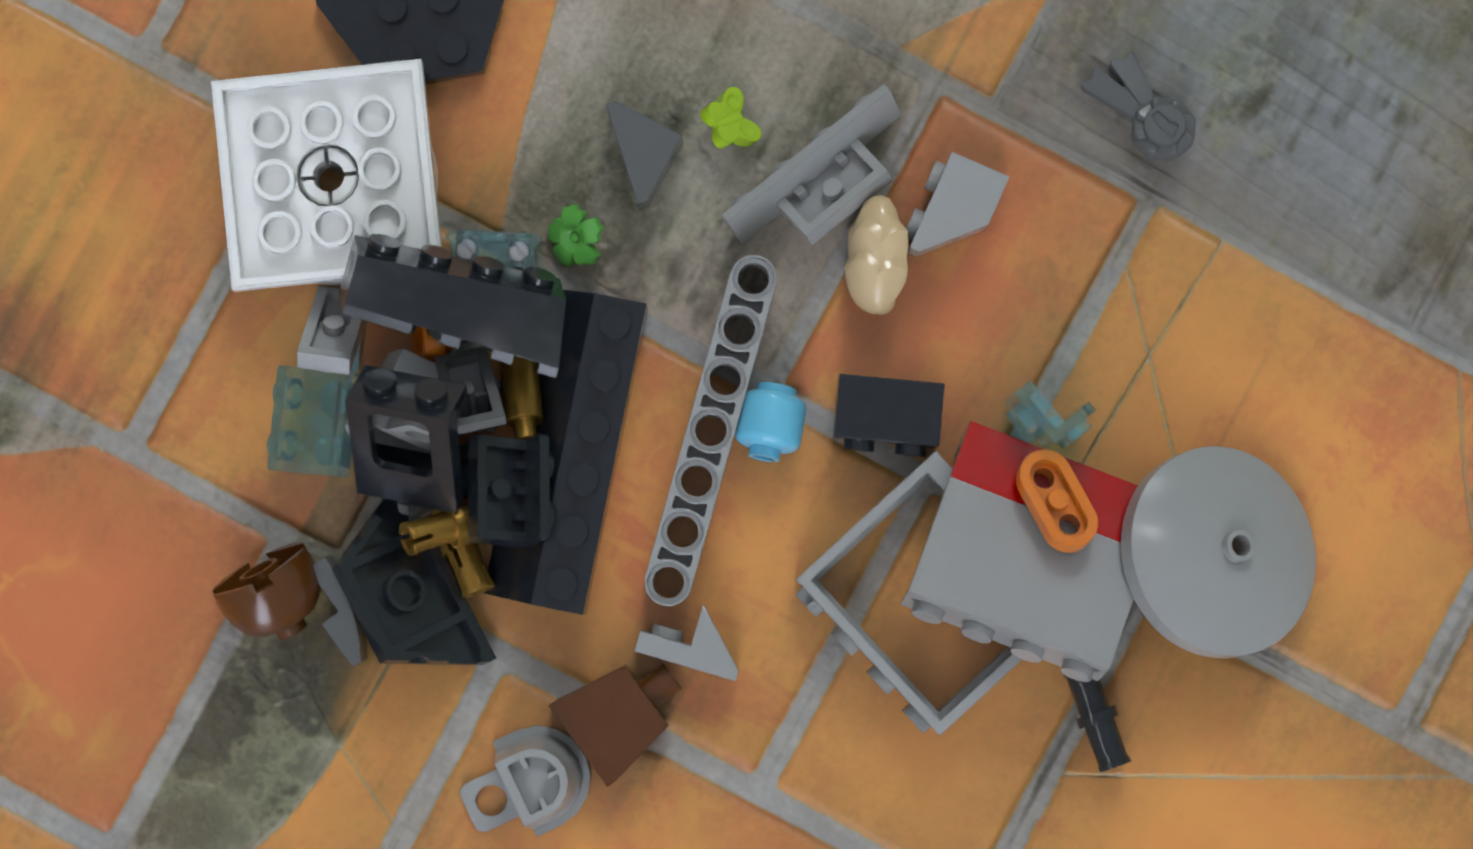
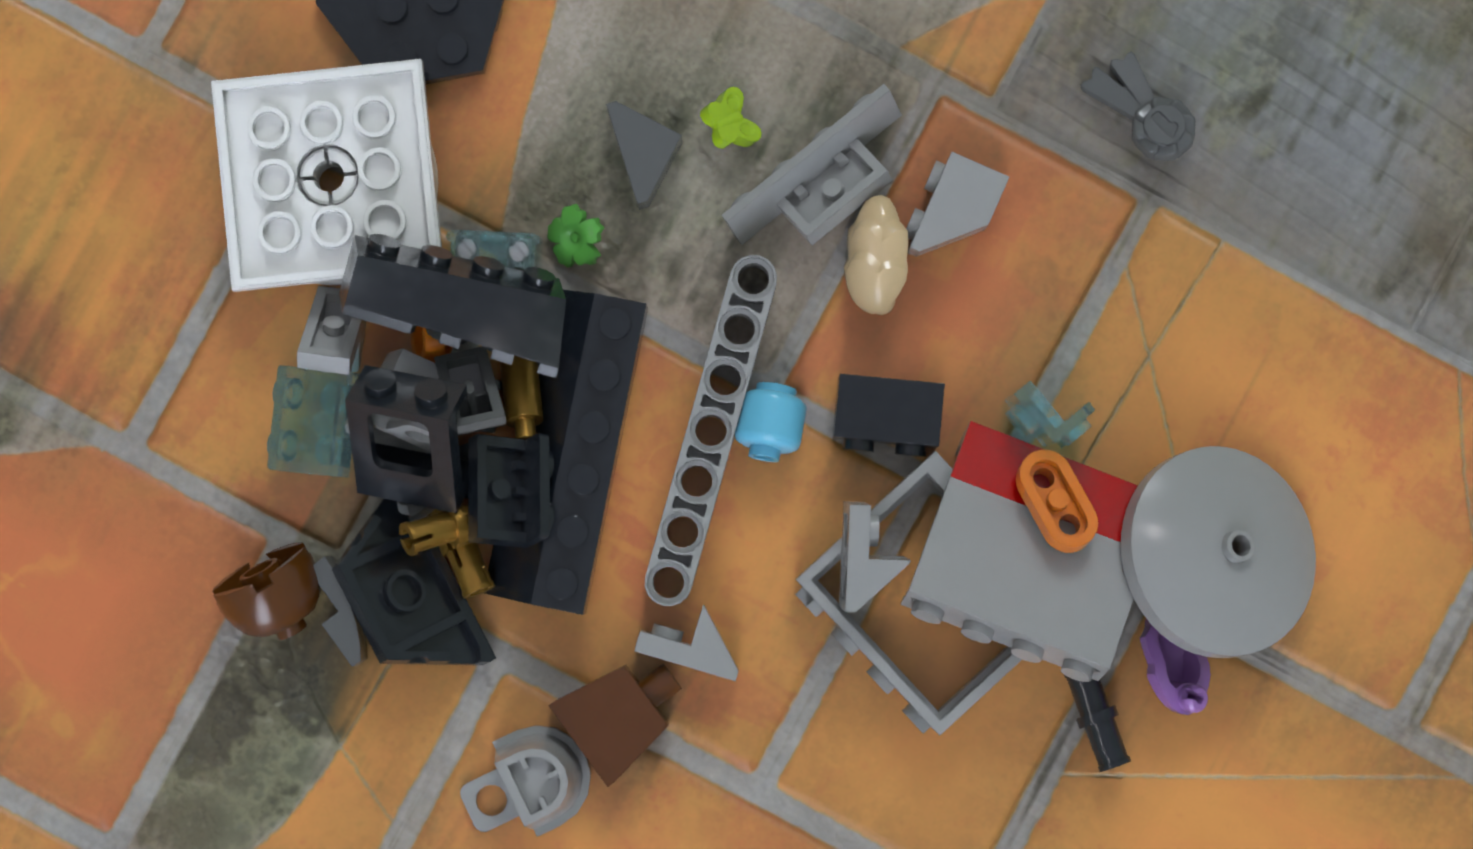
(863, 573): none -> light grey slope
(1175, 674): none -> medium lavender arm

